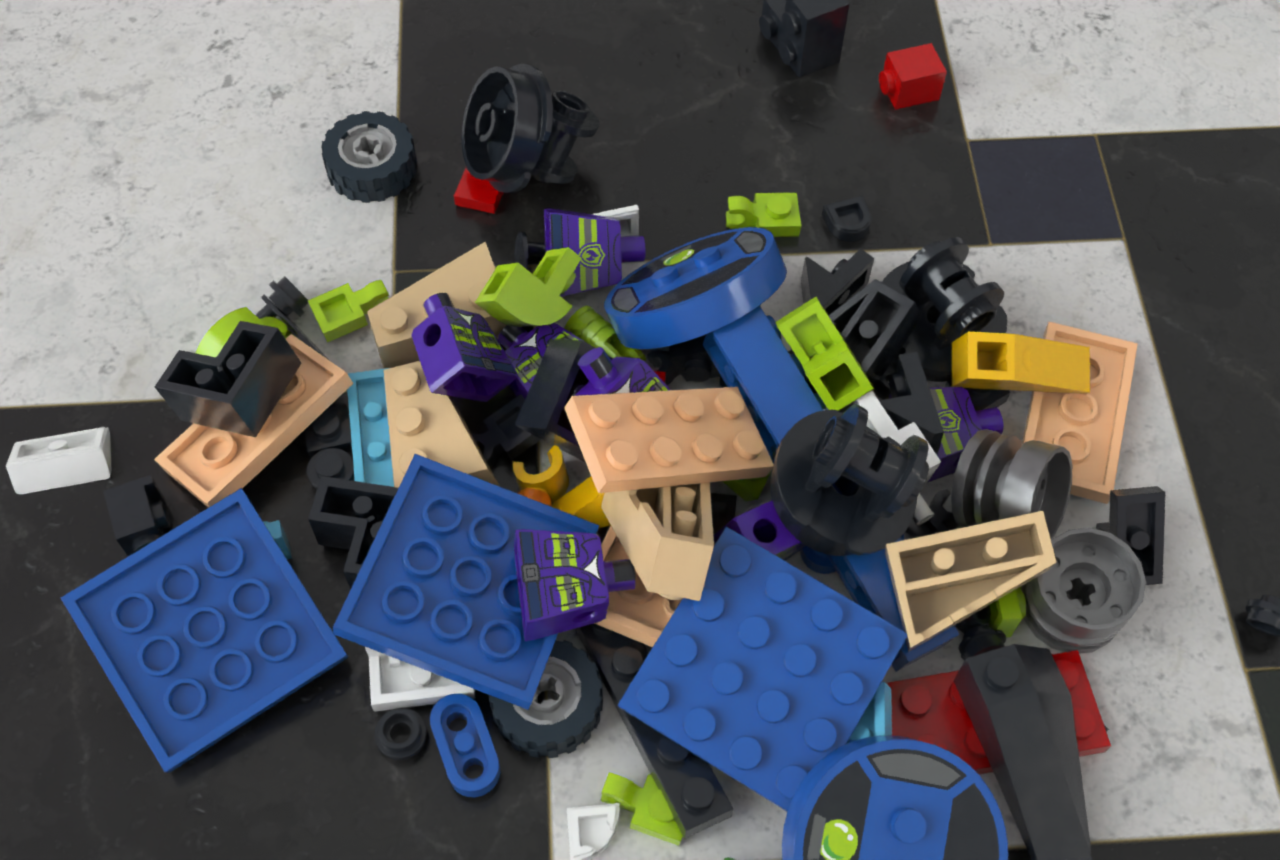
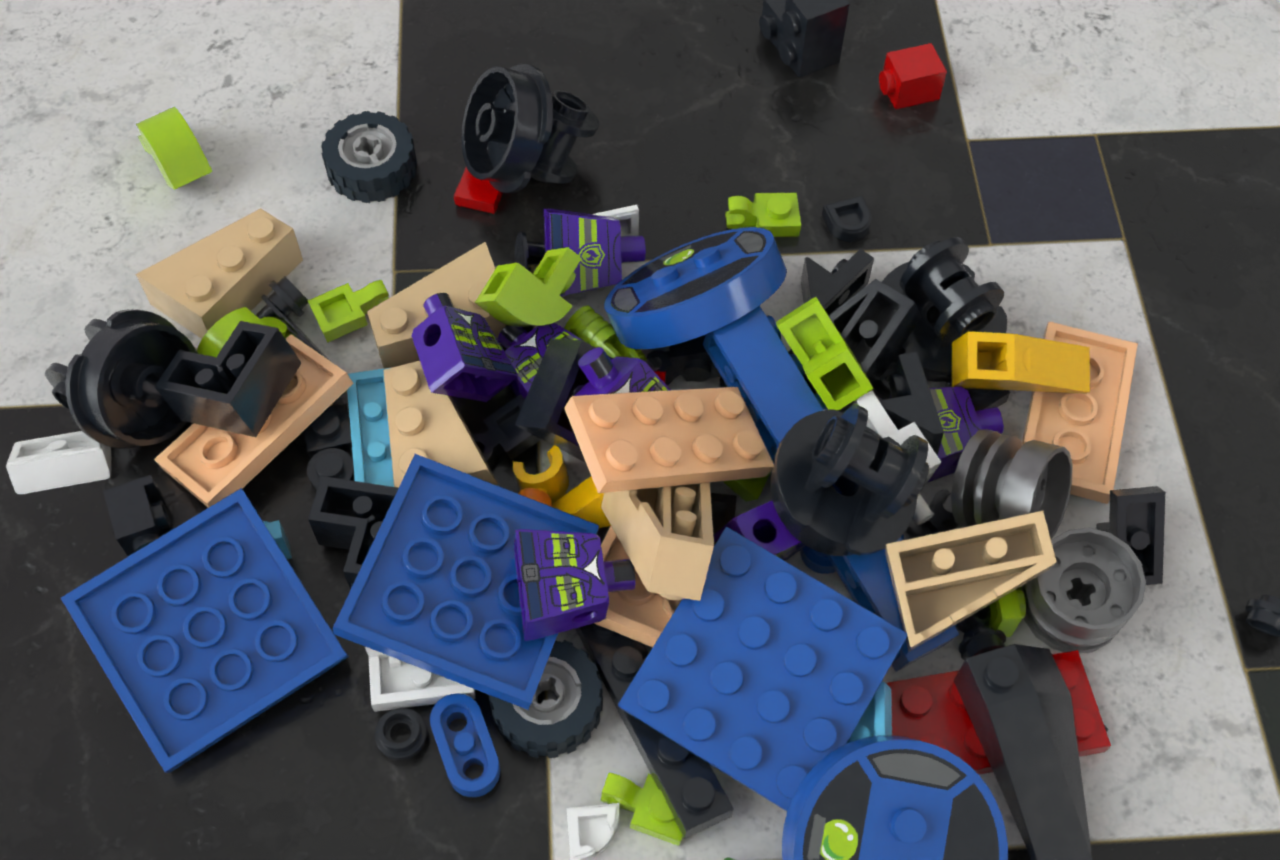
(115, 378): none -> black piece
(173, 148): none -> lime brick
(222, 271): none -> tan wedge

